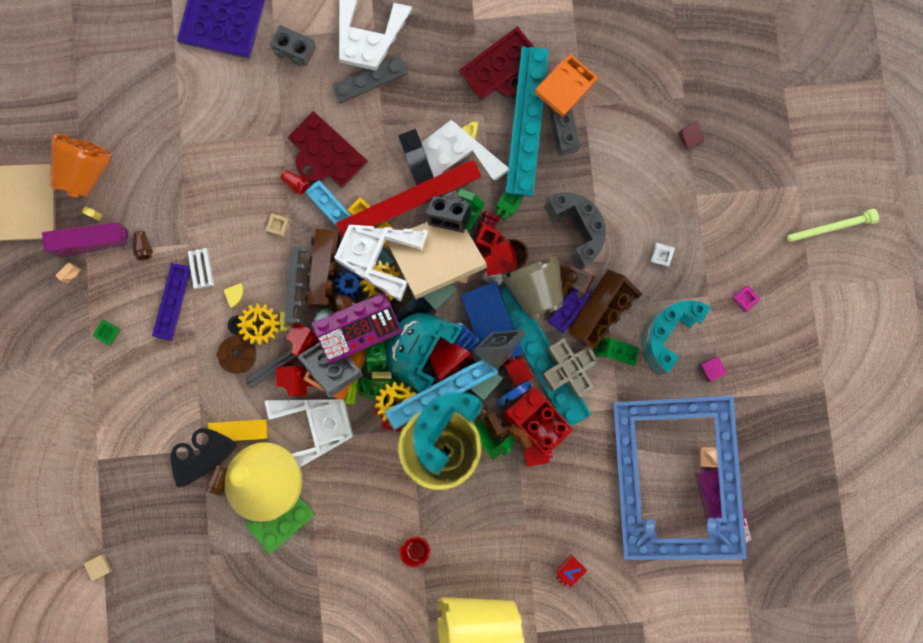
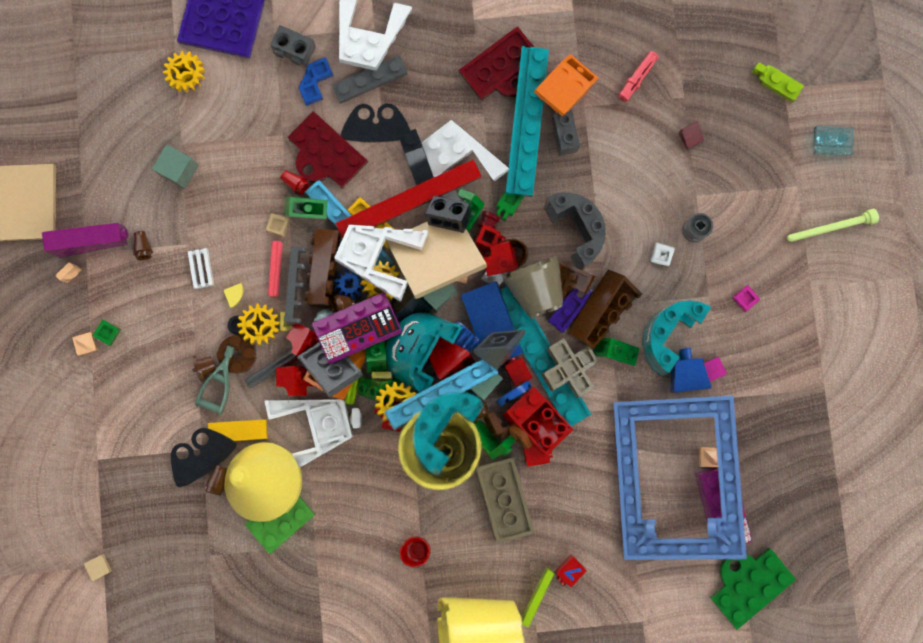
(76, 165): orange cone -> none
(85, 344): none -> light nougat tile
(91, 213): light yellow tile -> none
(171, 302): dark purple tile -> none
(175, 166): none -> sand green head
(179, 66): none -> yellow gear
(203, 367): none -> reddish brown piece
(221, 378): none -> sand green piece
(275, 269): none -> coral axle
(305, 208): none -> green slope
(314, 73): none -> blue tile
(356, 418): none -> white tile
(367, 131): none -> black piece
(471, 129): light yellow tile -> none
(505, 500): none -> dark tan plate
(537, 597): none -> lime tile
(634, 82): none -> coral pin
(689, 373): none -> blue torso
(697, 227): none -> dark grey wheel
(750, 586): none -> green plate
(778, 82): none -> lime hinge
(833, 141): none -> clear light blue plate

